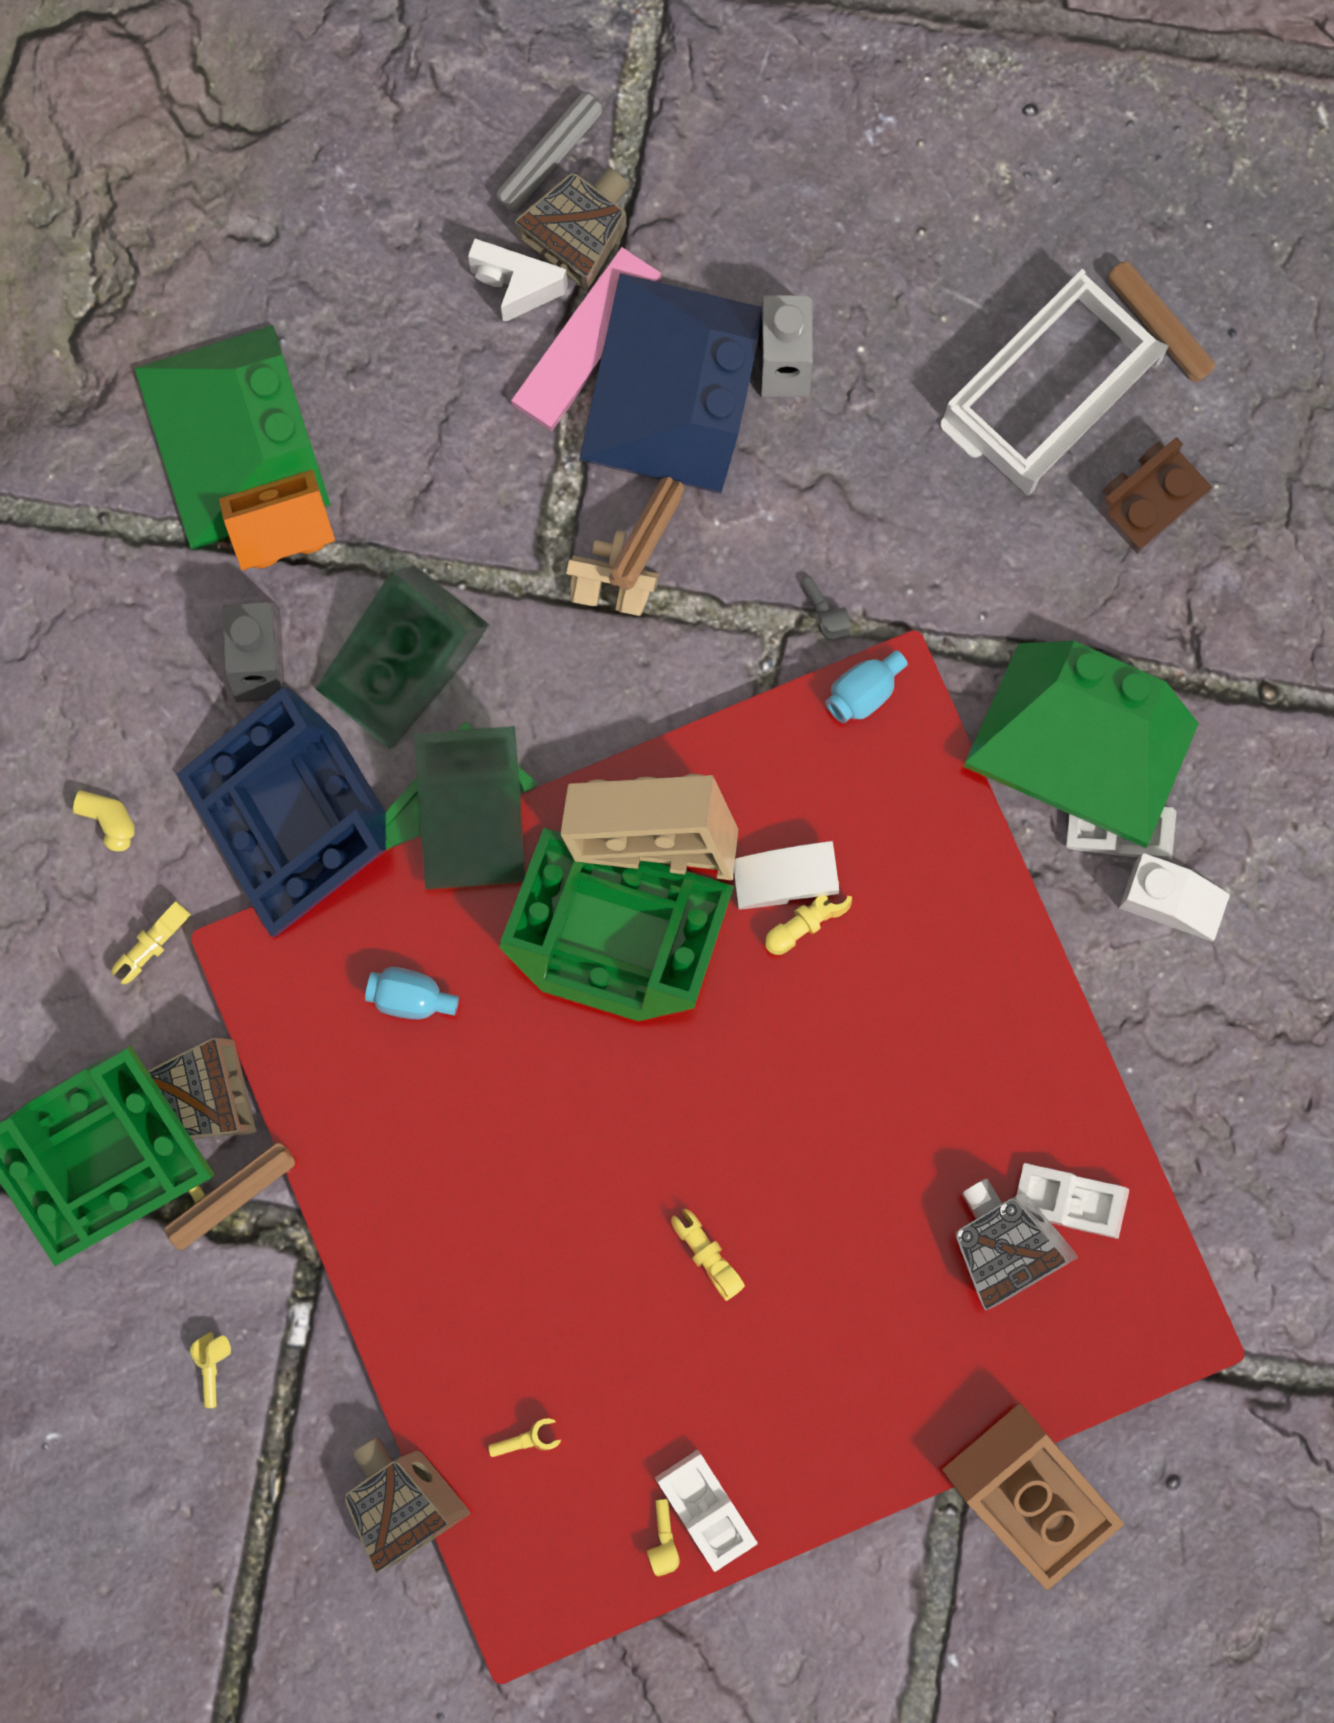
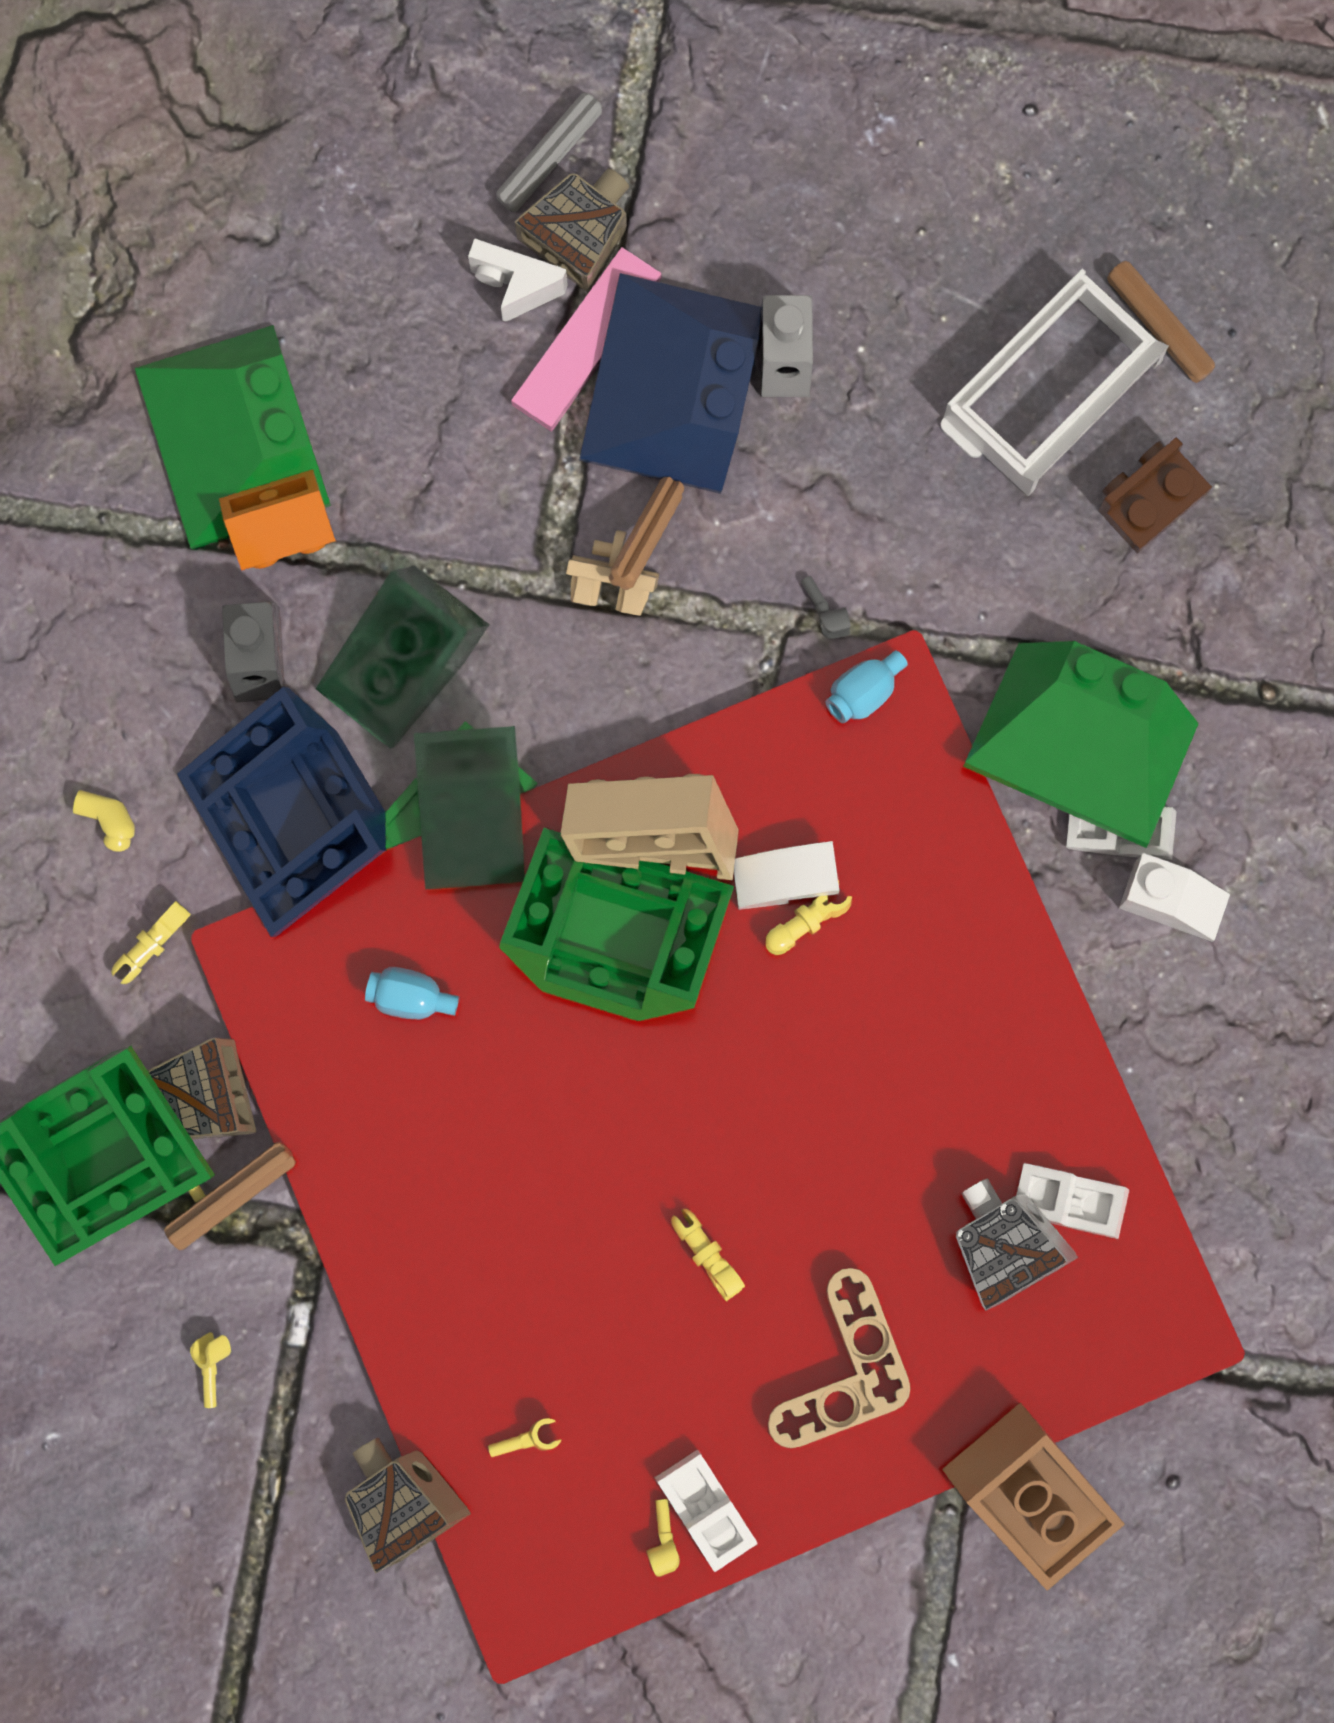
(858, 1386): none -> tan beam

